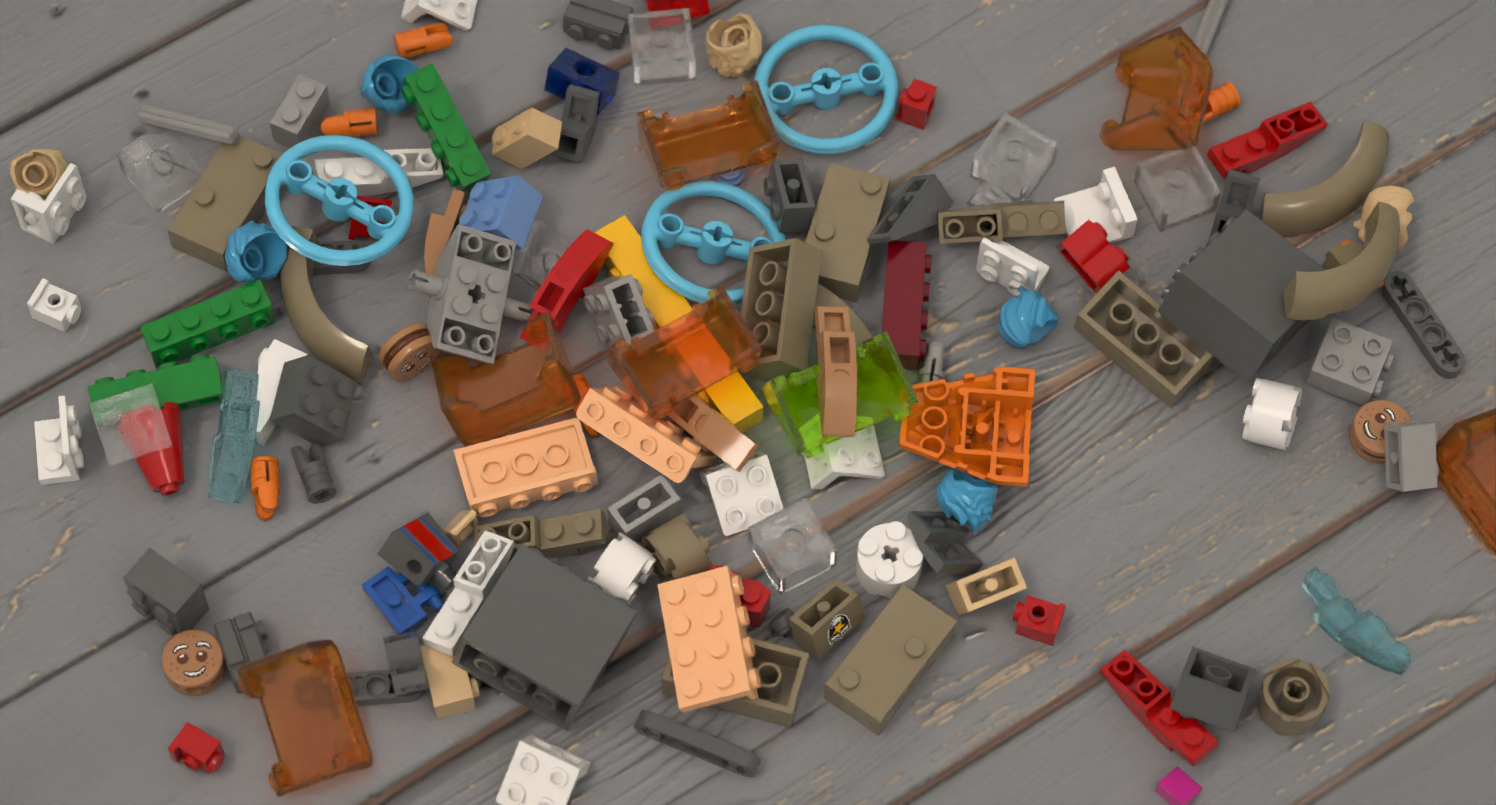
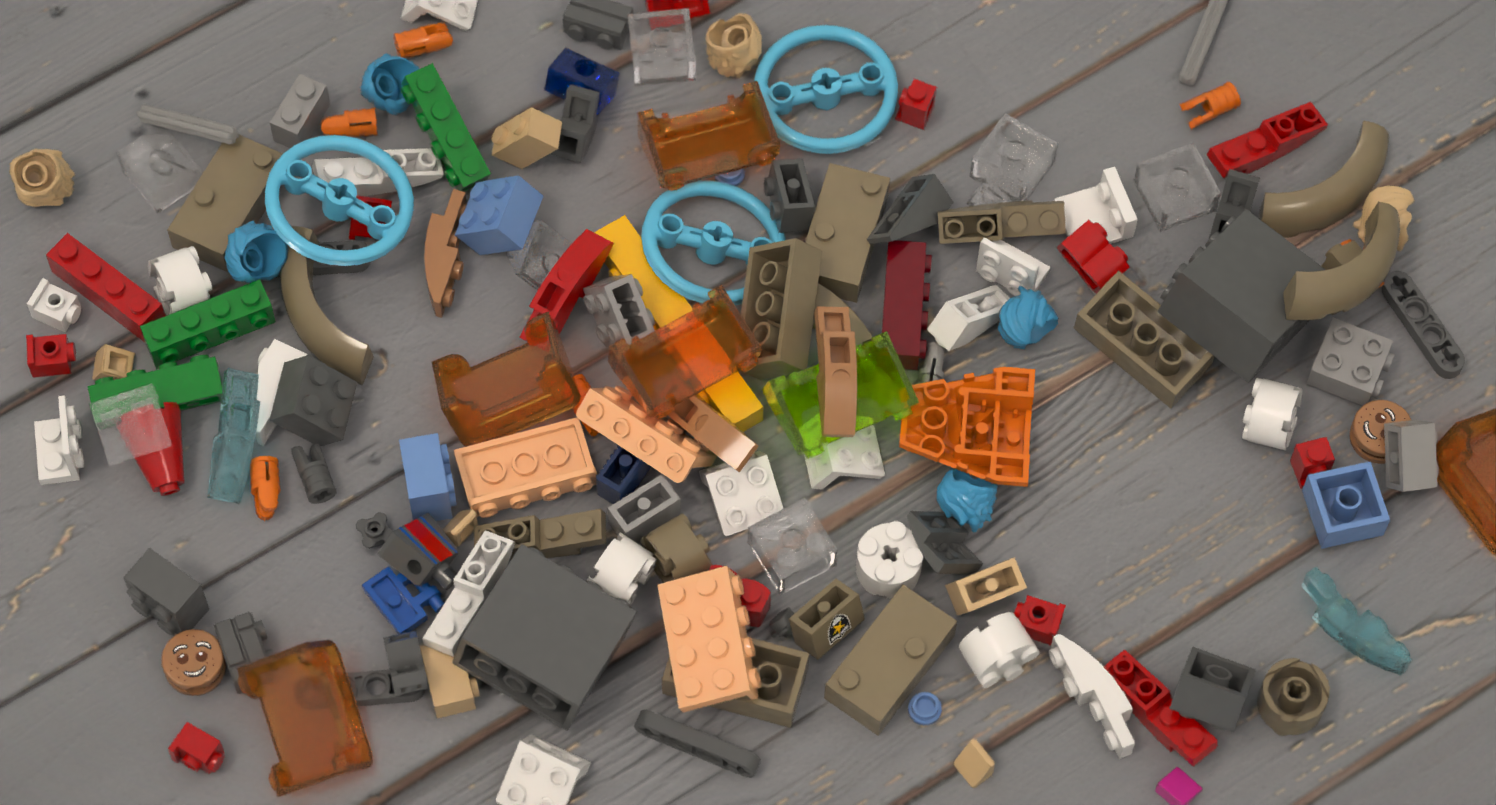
(50, 355): none -> red brick
(51, 217): white bracket -> none
(103, 285): none -> red brick
(112, 362): none -> tan slope
(179, 280): none -> white brick
(374, 539): none -> dark grey plate
(408, 352): medium nougat head -> none
(428, 476): none -> medium blue brick
(470, 294): light grey slope -> none
(620, 475): none -> dark blue brick
(924, 708): none -> medium blue plate
(967, 317): none -> white slope
(974, 764): none -> tan slope
(998, 649): none -> white brick
(1091, 682): none -> white slope
(1166, 95): clear orange windscreen -> none
(1311, 458): none -> red brick
(1345, 505): none -> medium blue brick

